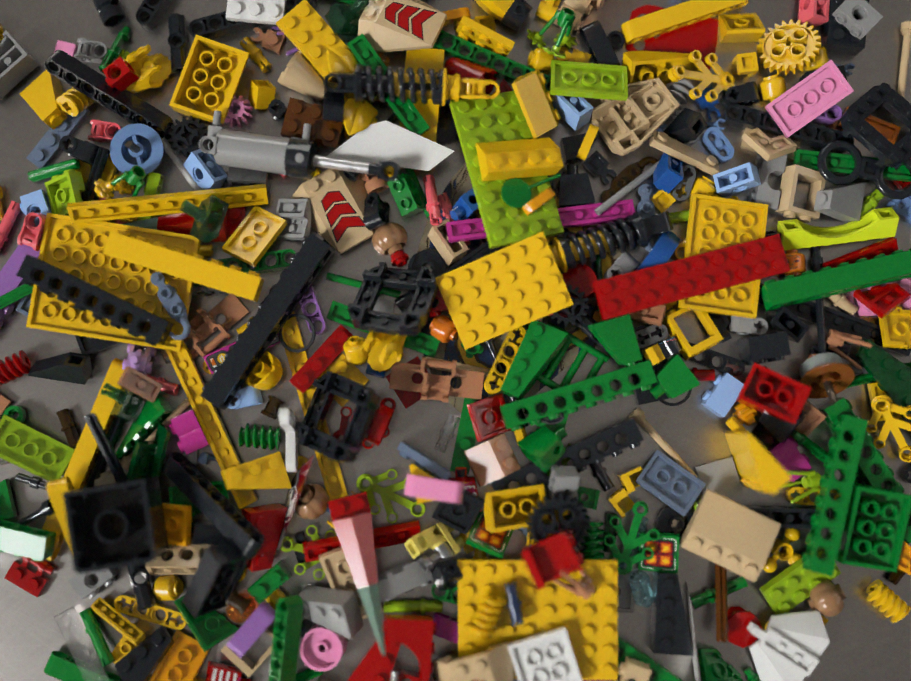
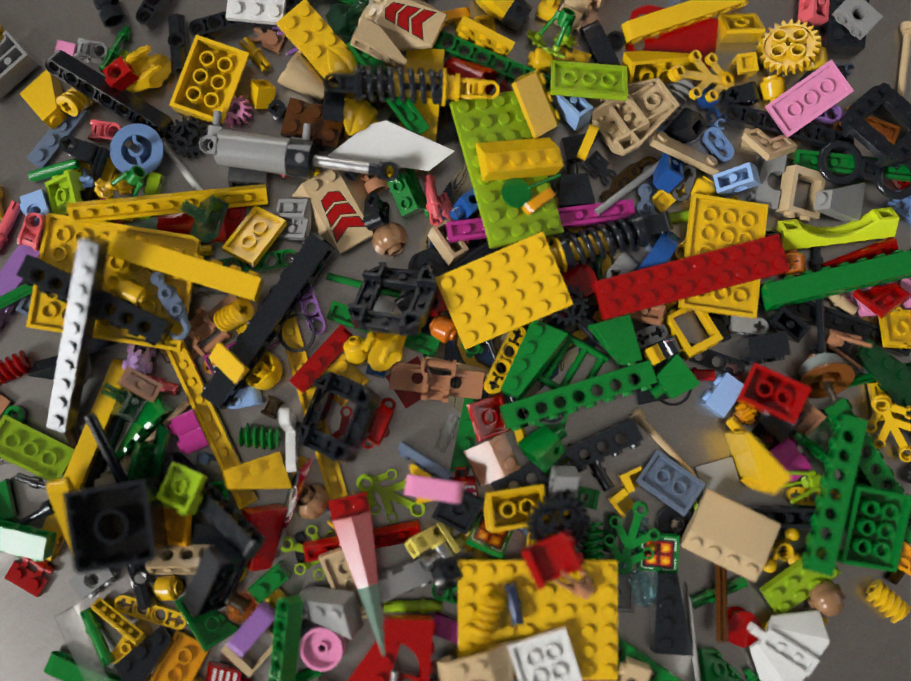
(77, 333): none -> brick
(87, 180): none -> medium blue hand
(131, 293): none -> yellow brick
(182, 489): none -> lime plate
(205, 170): light blue brick -> none
(228, 362): none -> yellow slope
(234, 314): none -> yellow piece
(374, 41): none -> tan slope
(399, 258): red plate -> none
(871, 201): lime pin -> none

